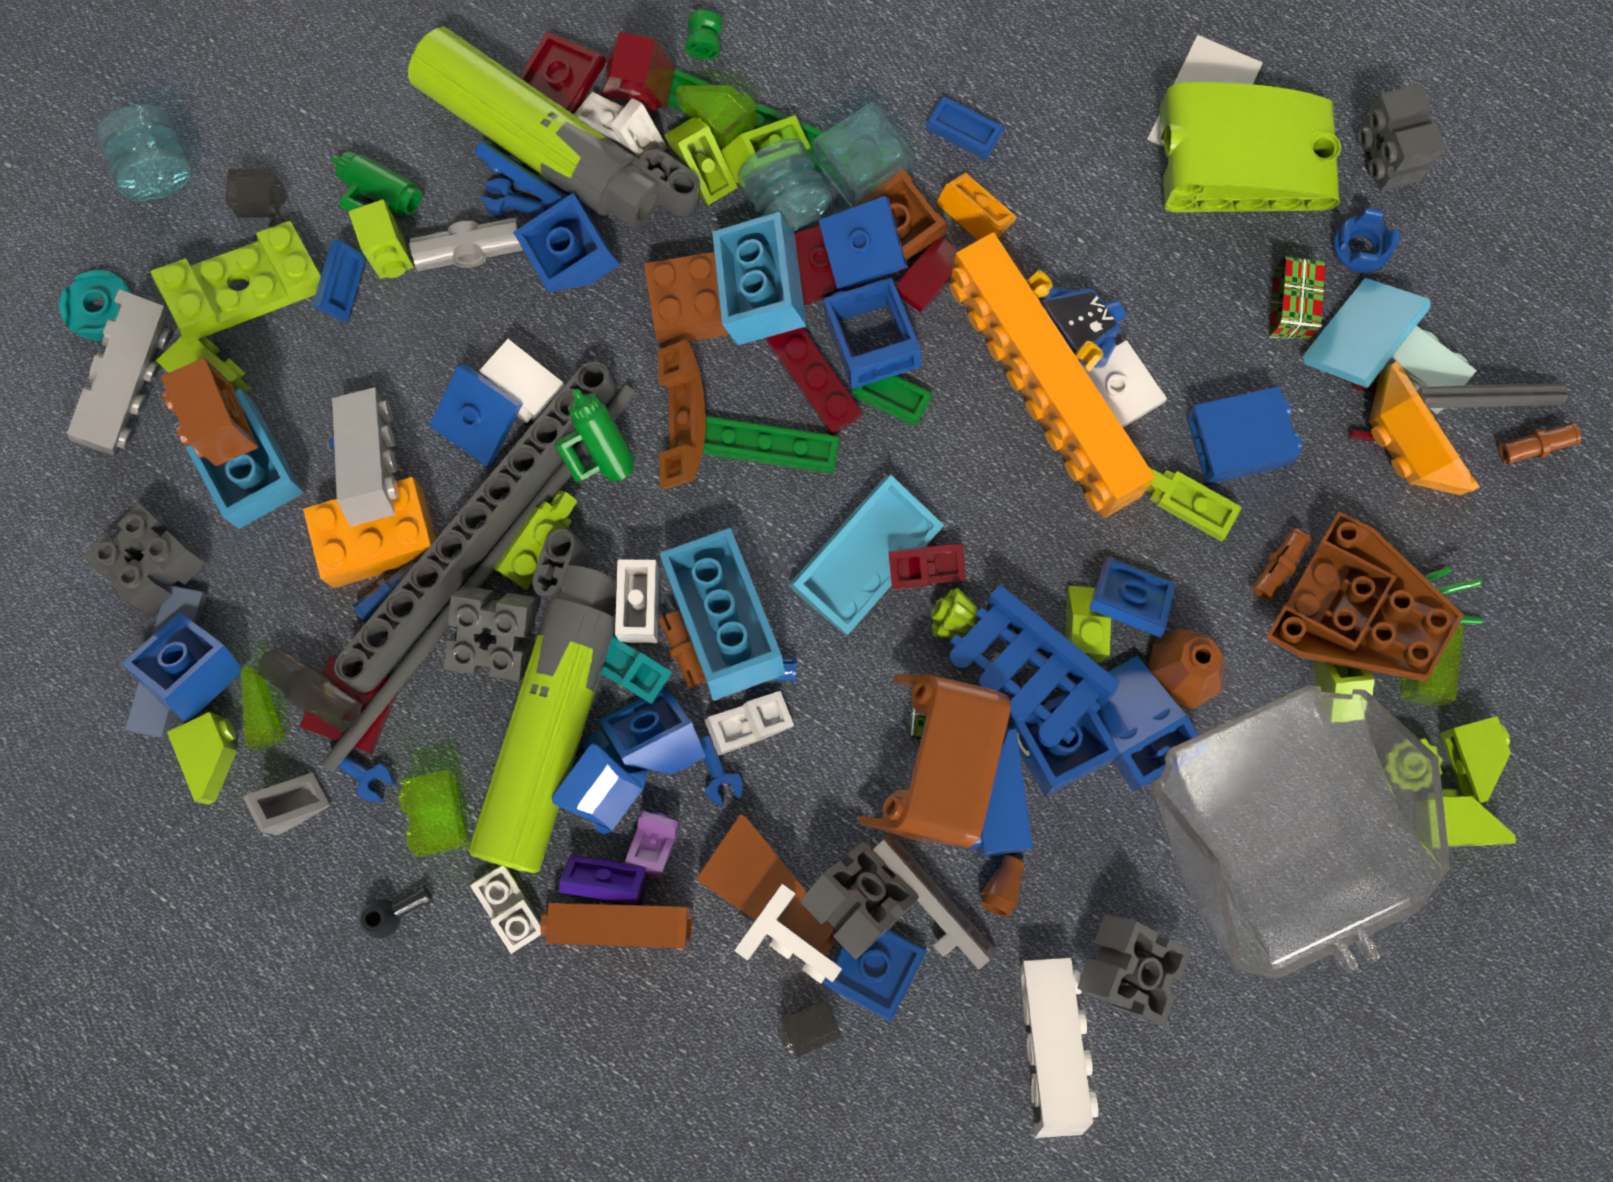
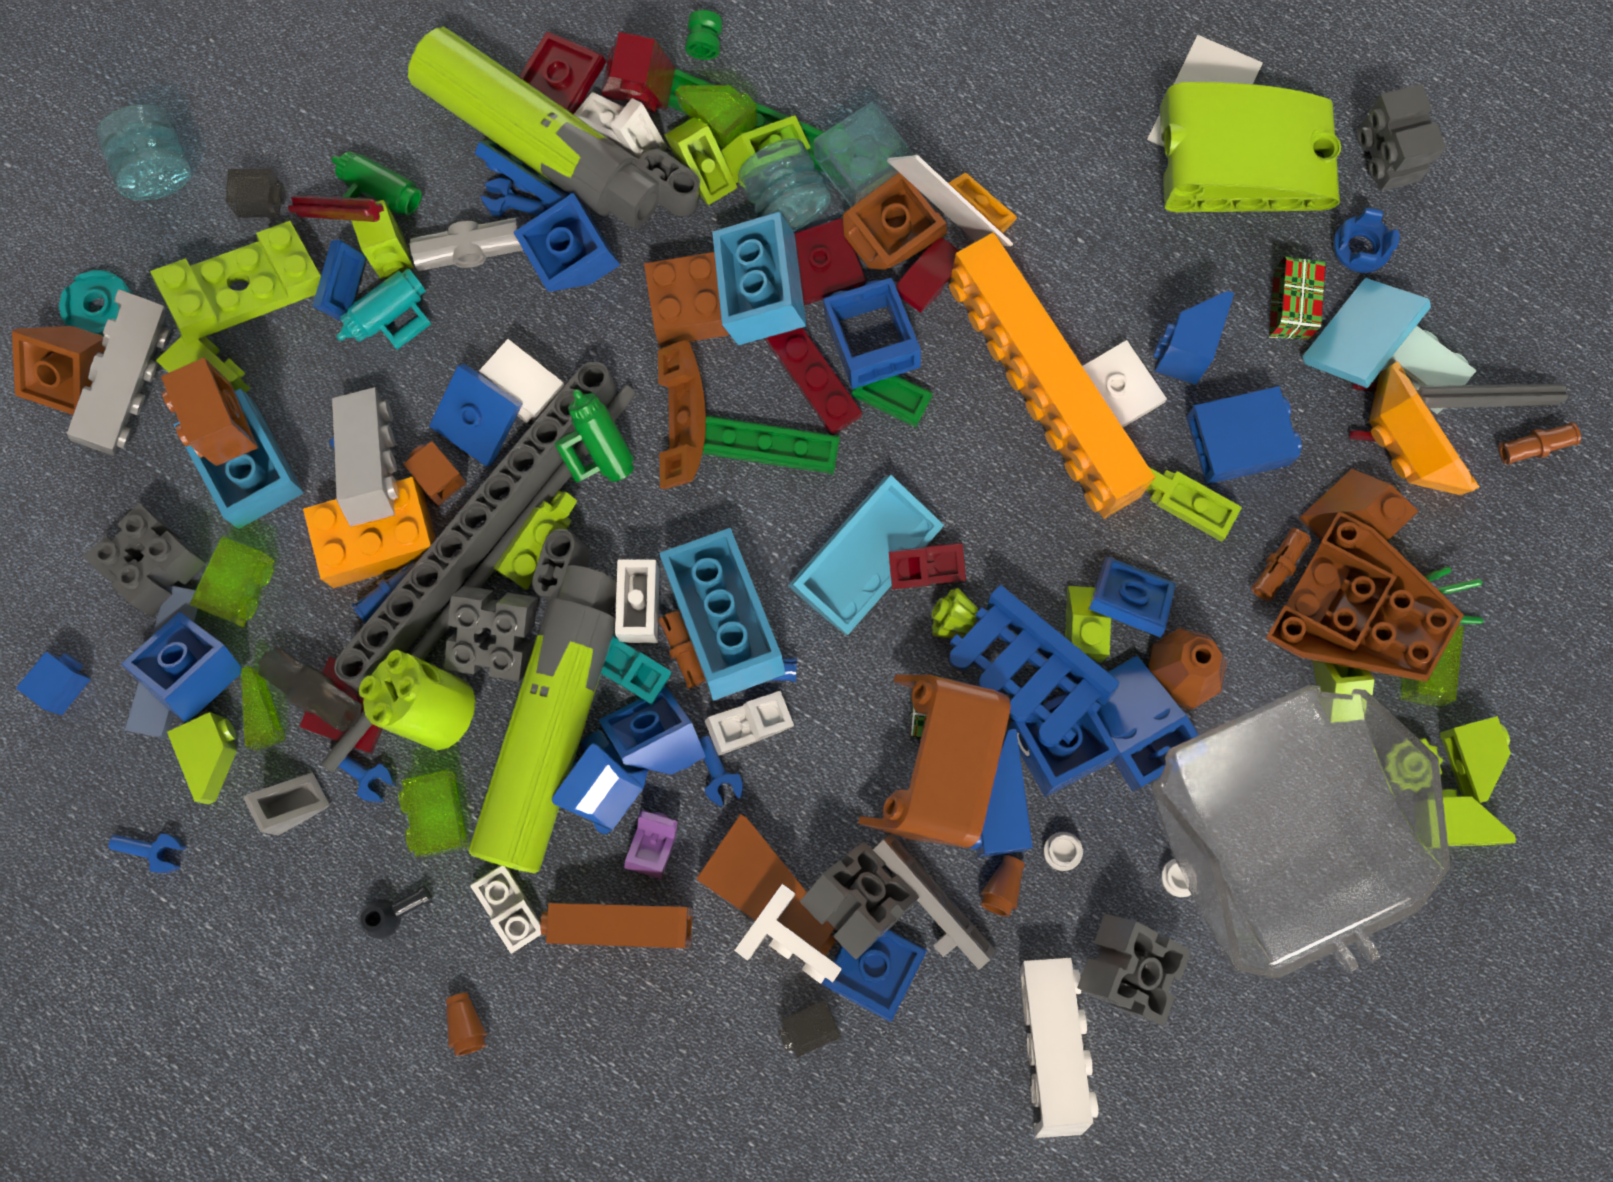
(53, 364): none -> dark orange slope
(54, 682): none -> blue brick
(151, 851): none -> blue bar
(233, 582): none -> clear neon green brick
(336, 208): none -> dark red axle
(382, 307): none -> teal piece
(418, 701): none -> lime cylinder
(434, 472): none -> dark orange brick
(464, 1026): none -> dark orange cone
(604, 880): dark purple panel -> none
(863, 243): blue plate -> none
(946, 198): none -> white piece
(964, 127): blue tile -> none
(1063, 851): none -> white plate
(1081, 319): torso -> none
(1173, 880): none -> white plate
(1193, 339): none -> blue slope
(1363, 499): none -> dark orange slope

